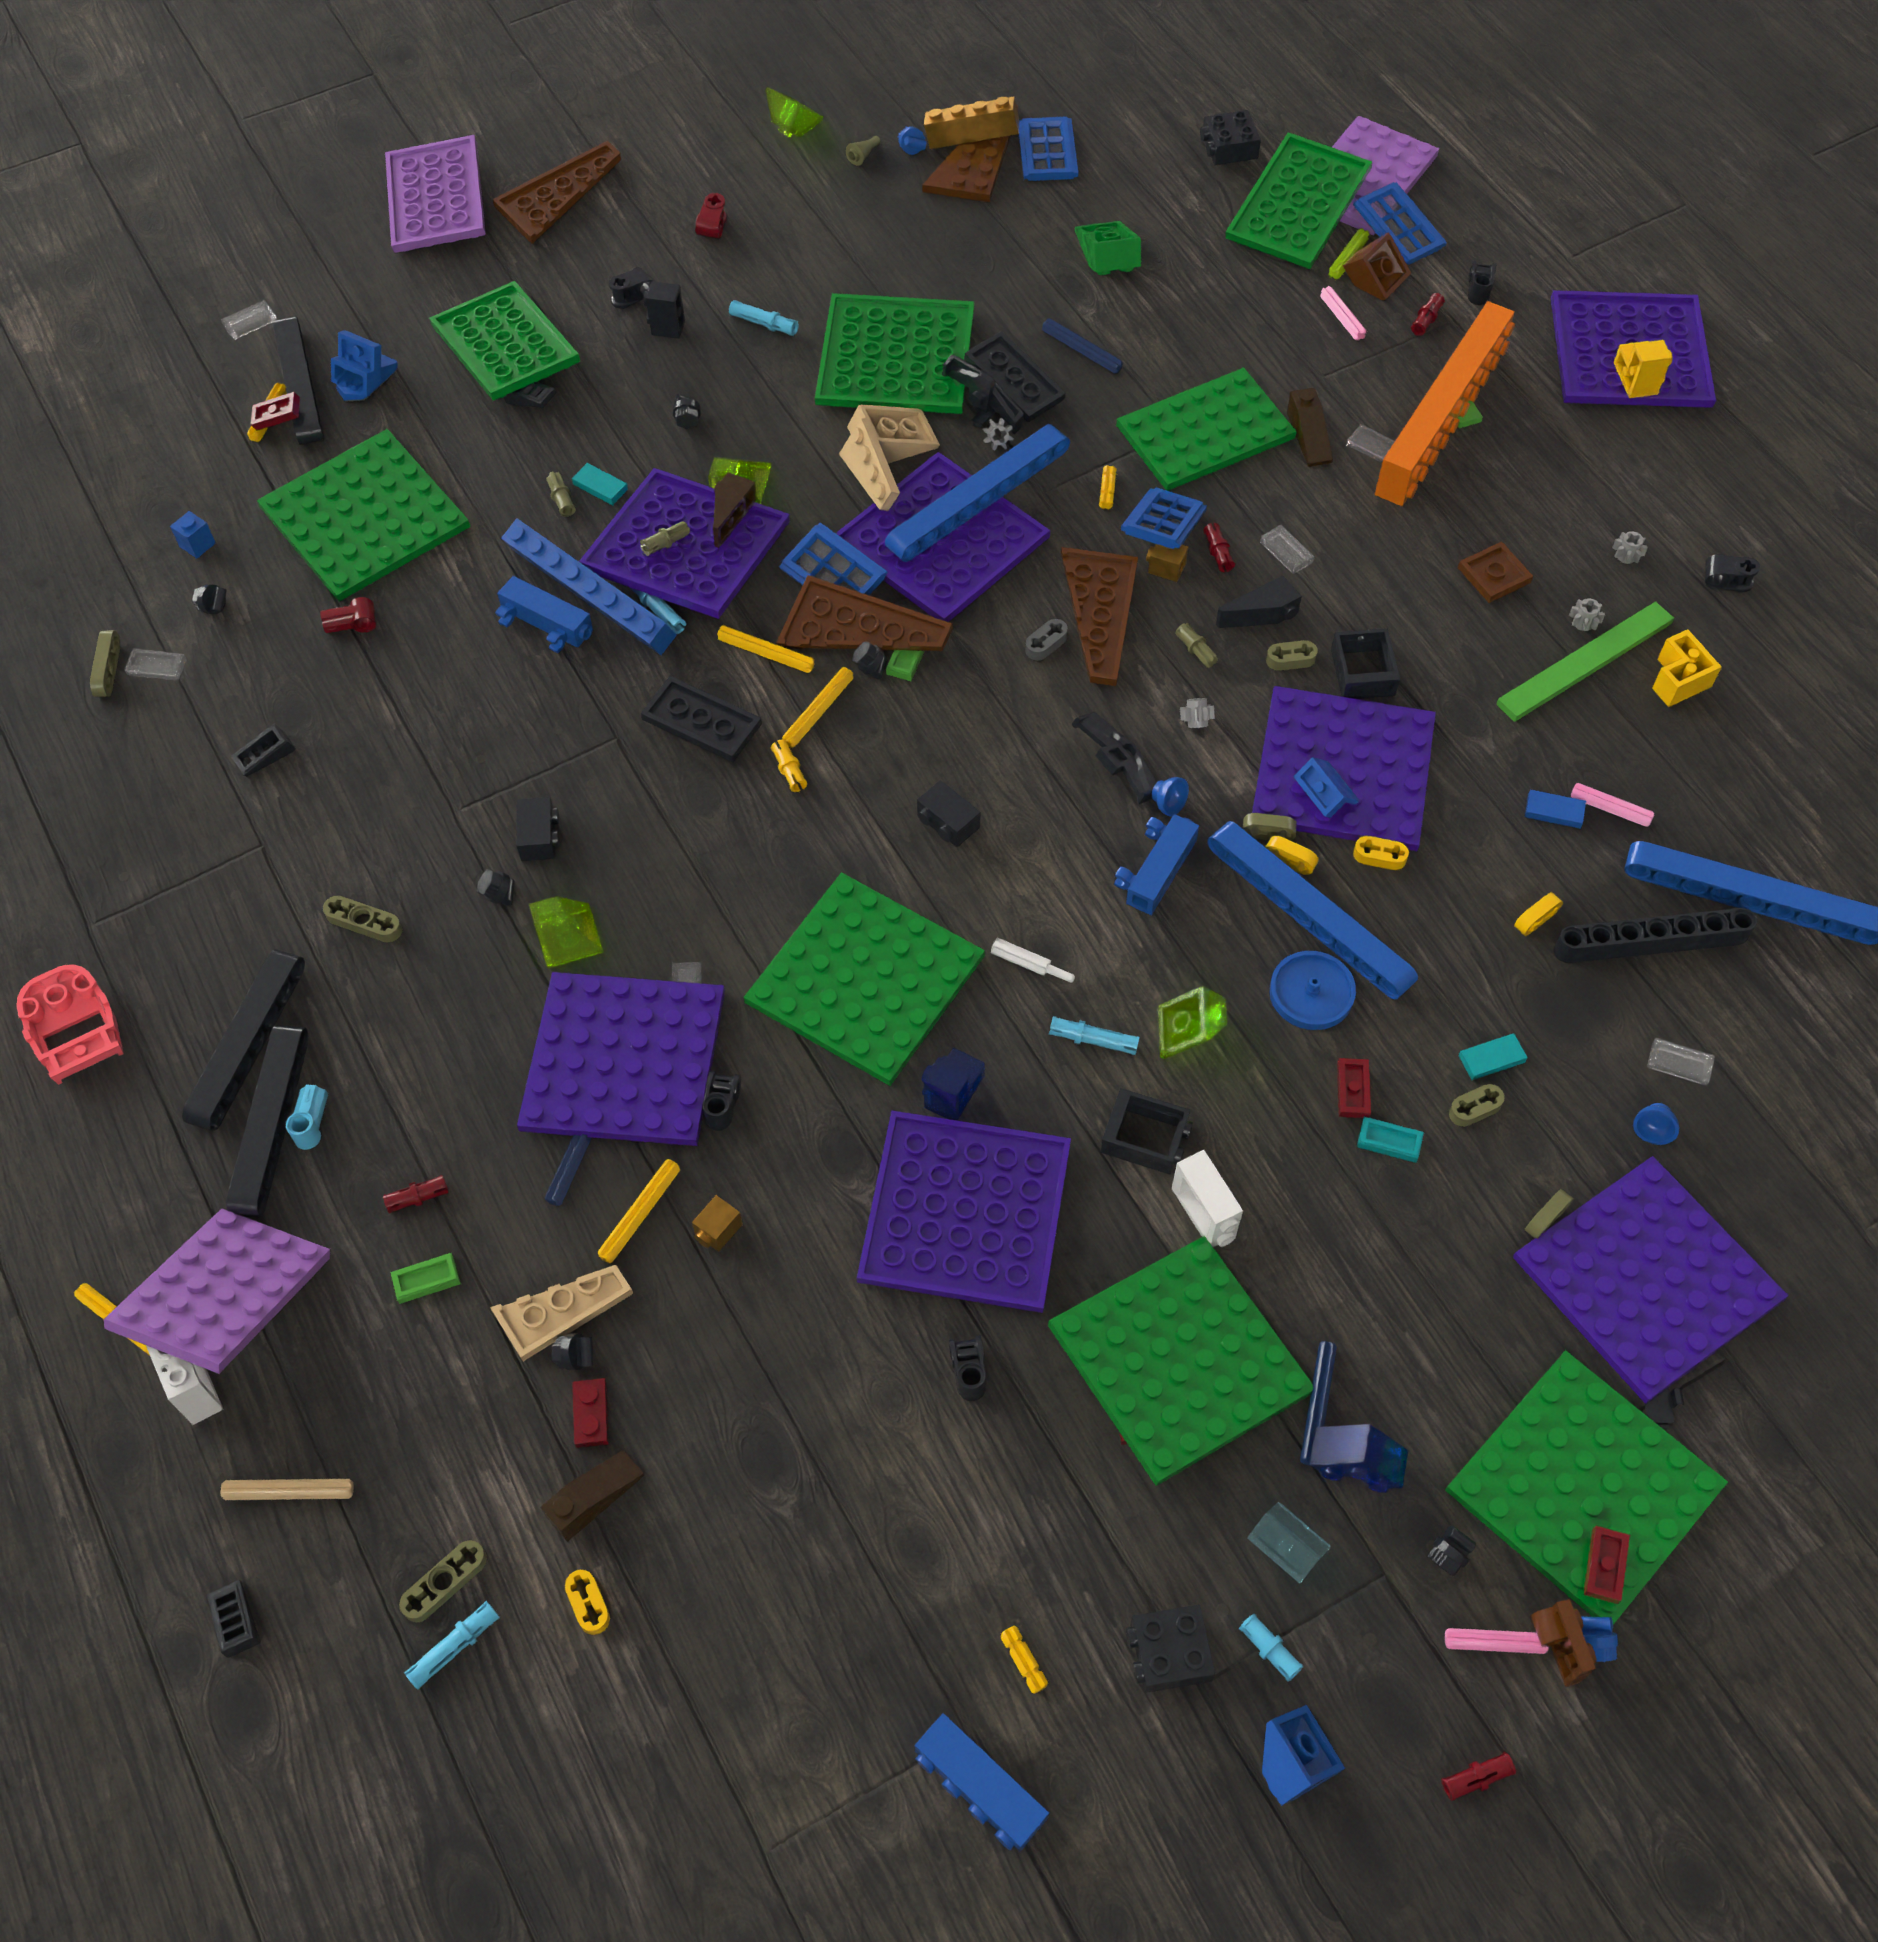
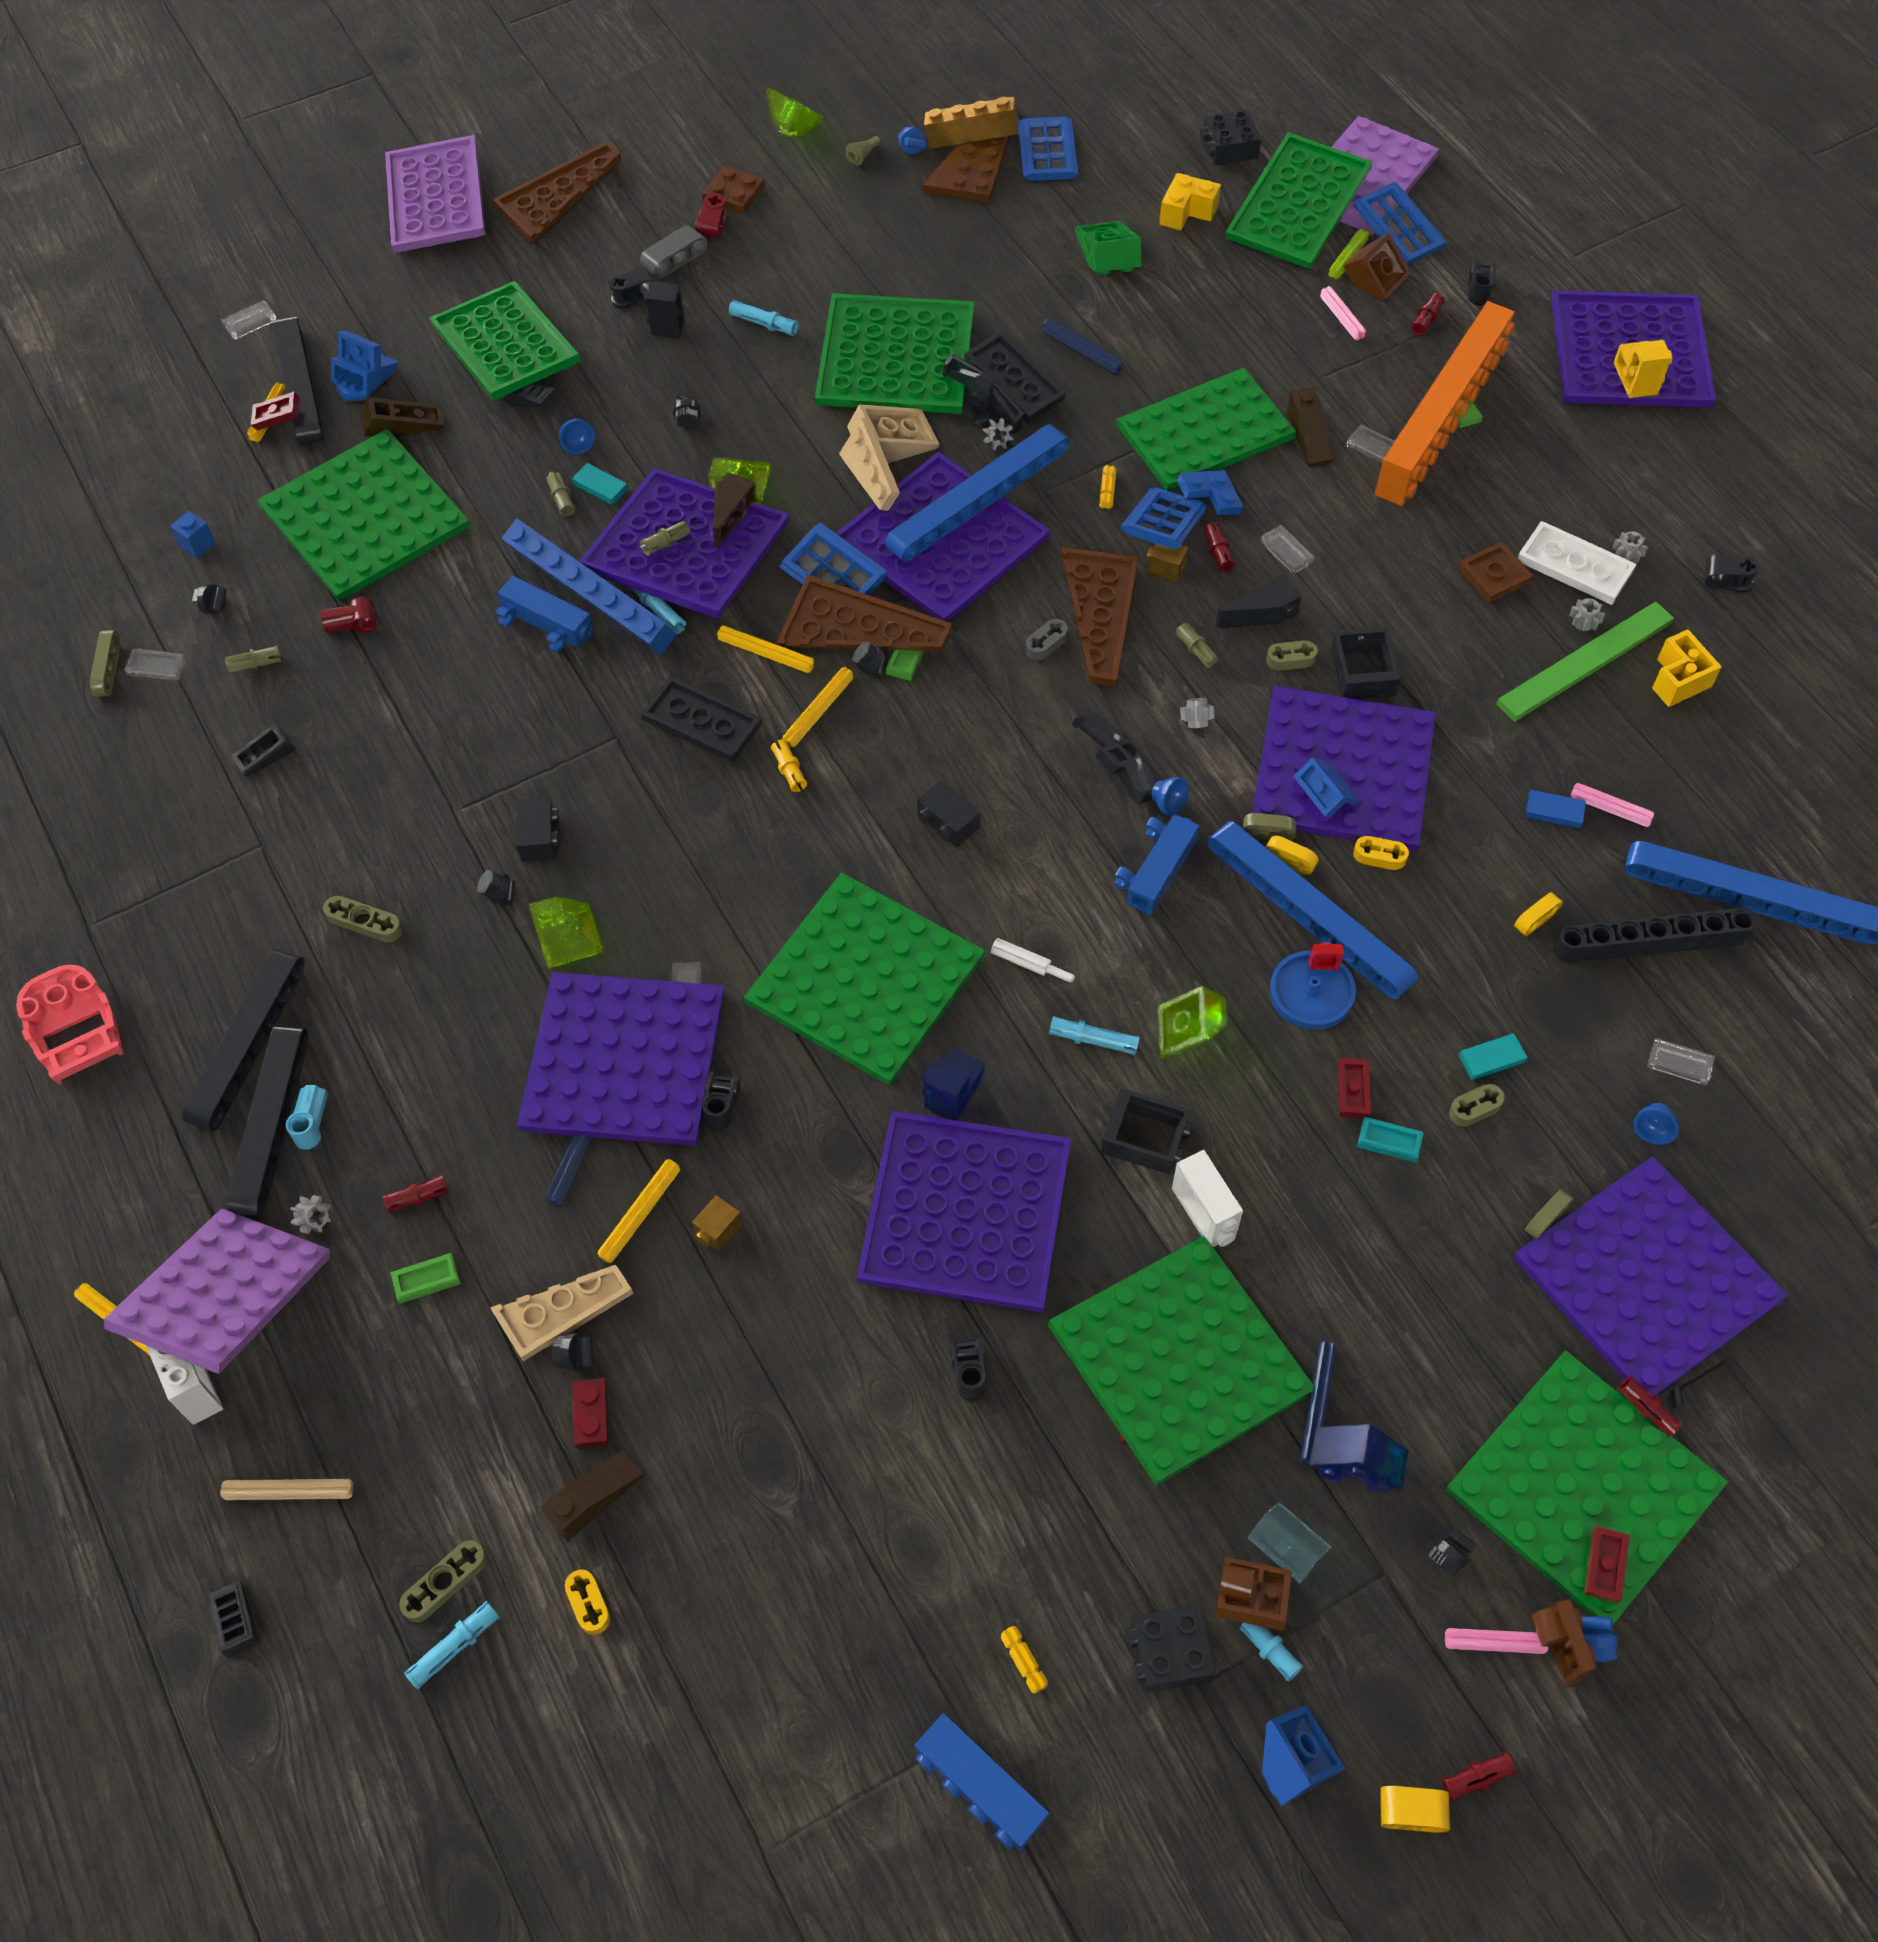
(253, 659): none -> olive axle
(303, 1212): none -> light grey gear
(400, 417): none -> dark brown slope
(576, 436): none -> blue piece
(673, 251): none -> dark grey beam
(736, 186): none -> reddish brown plate
(1187, 198): none -> yellow brick
(1213, 485): none -> blue plate
(1254, 1593): none -> reddish brown plate
(1326, 956): none -> red plate
(1415, 1809): none -> yellow beam
(1576, 562): none -> white plate
(1649, 1406): none -> dark red pin

